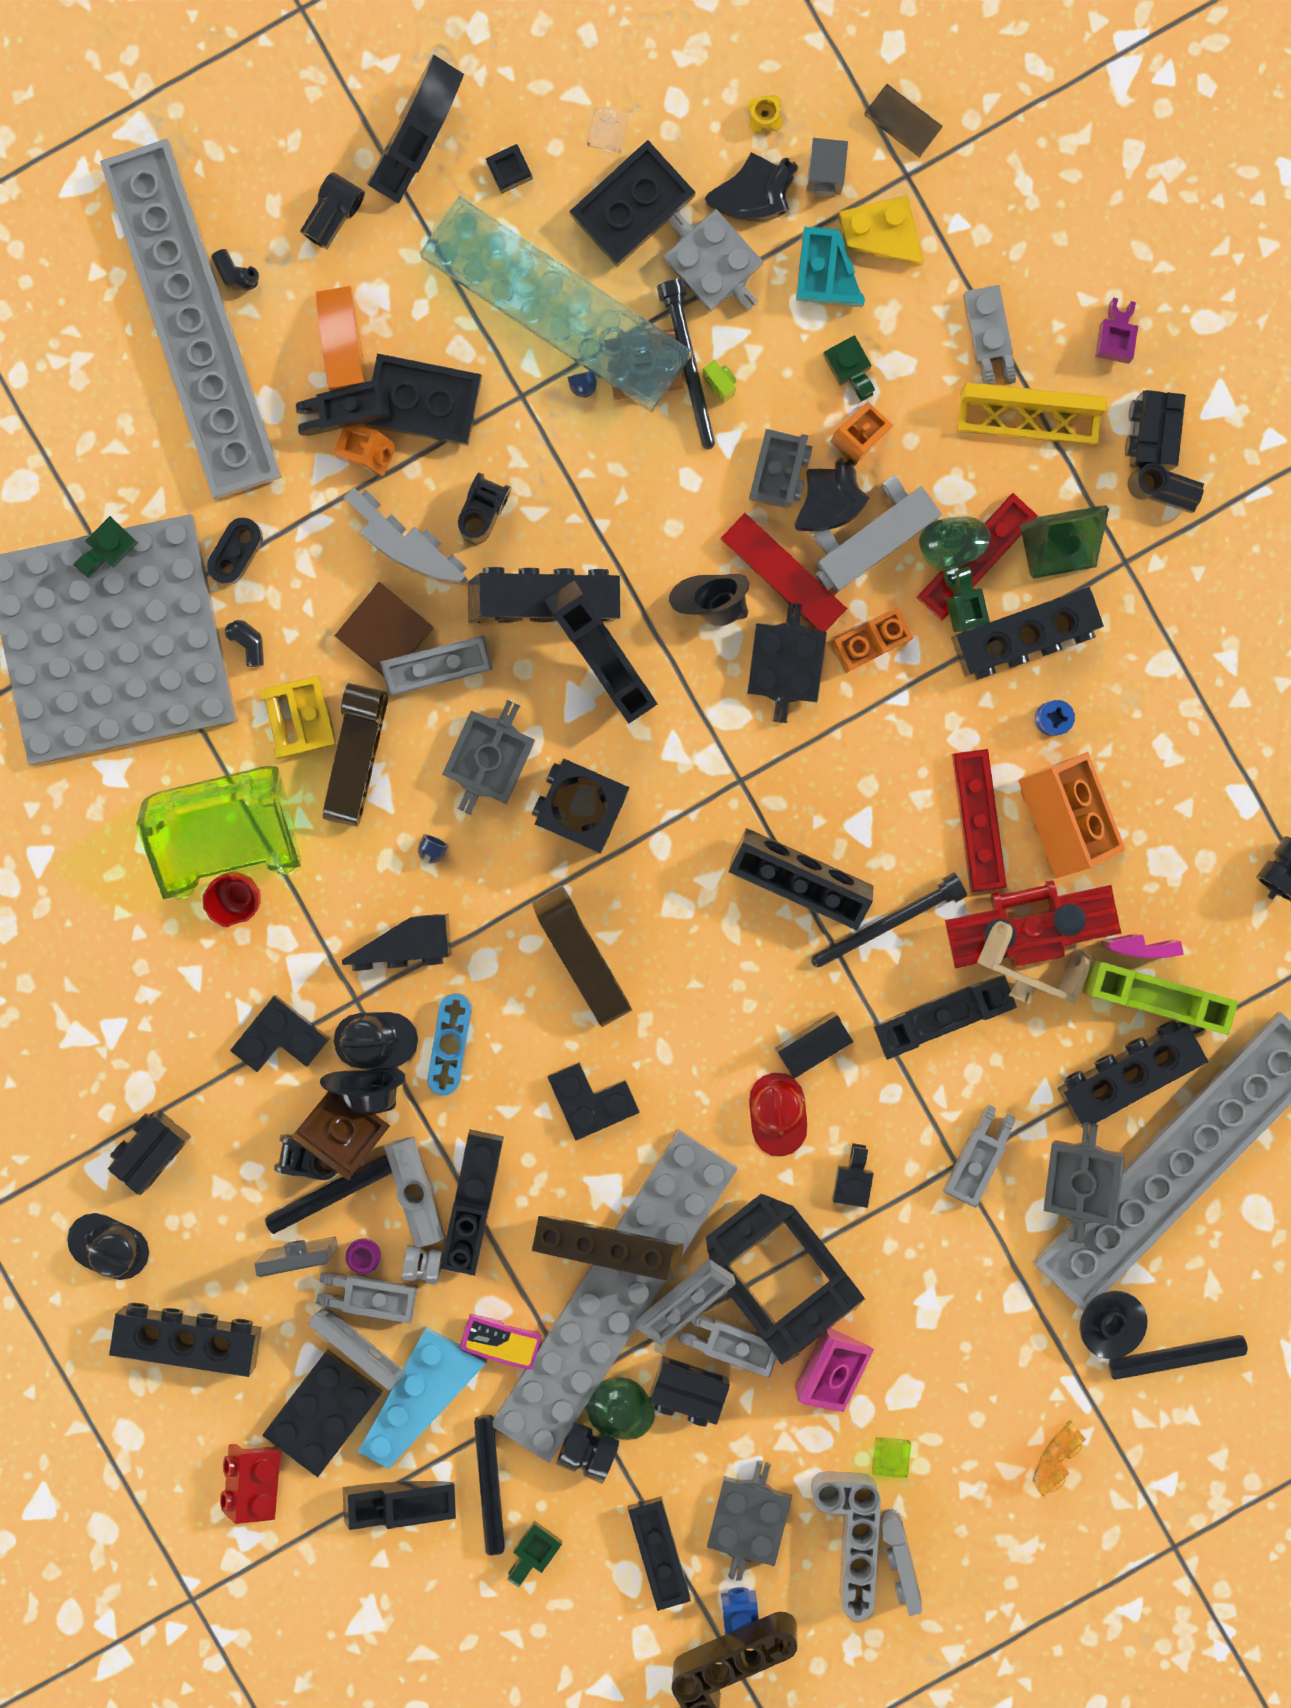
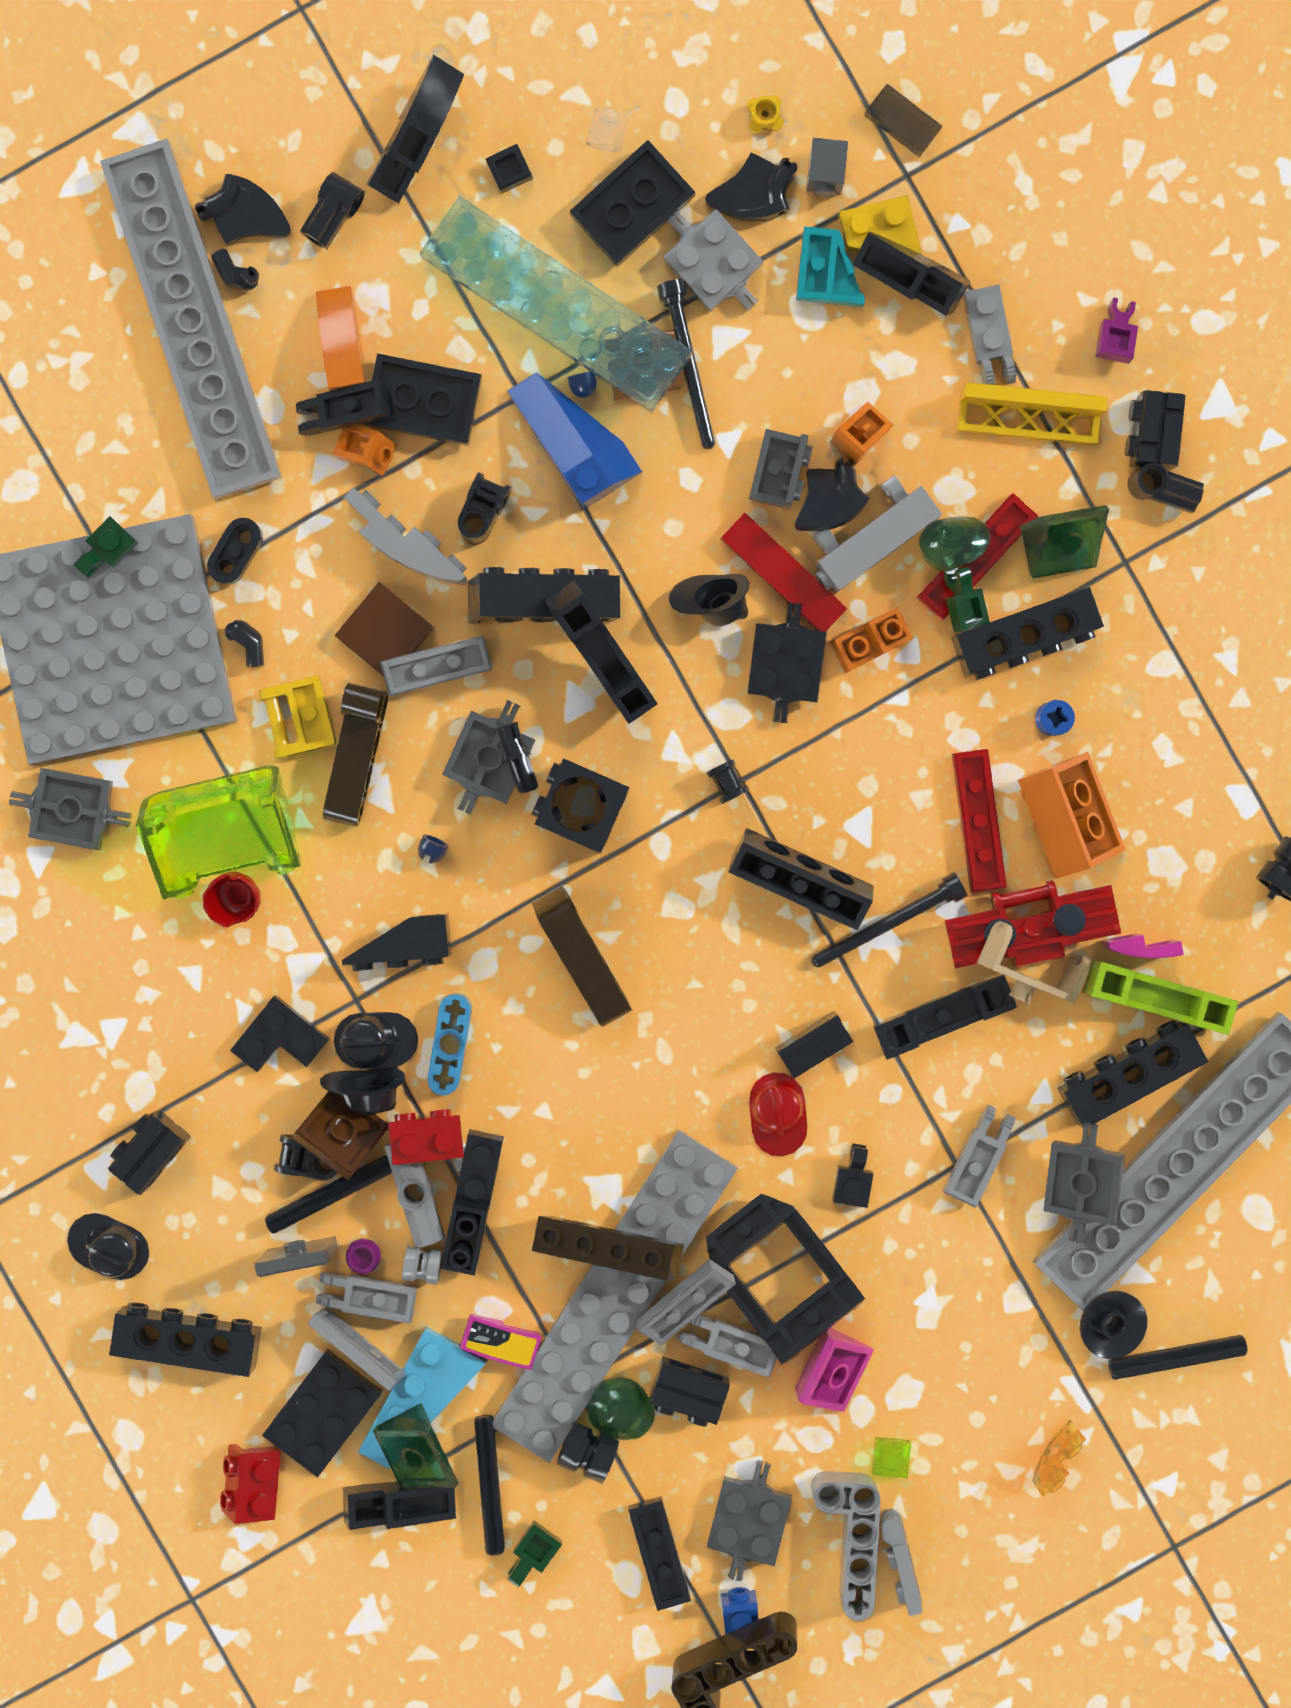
(70, 809): none -> dark grey plate
(243, 211): none -> black arm
(415, 1450): none -> clear green slope
(426, 1138): none -> red bracket
(517, 758): none -> black axle
(579, 446): none -> blue wedge
(586, 1110): black plate -> none
(720, 380): lime plate -> none
(727, 781): none -> black bush
(849, 363): dark green plate -> none
(911, 273): none -> black slope

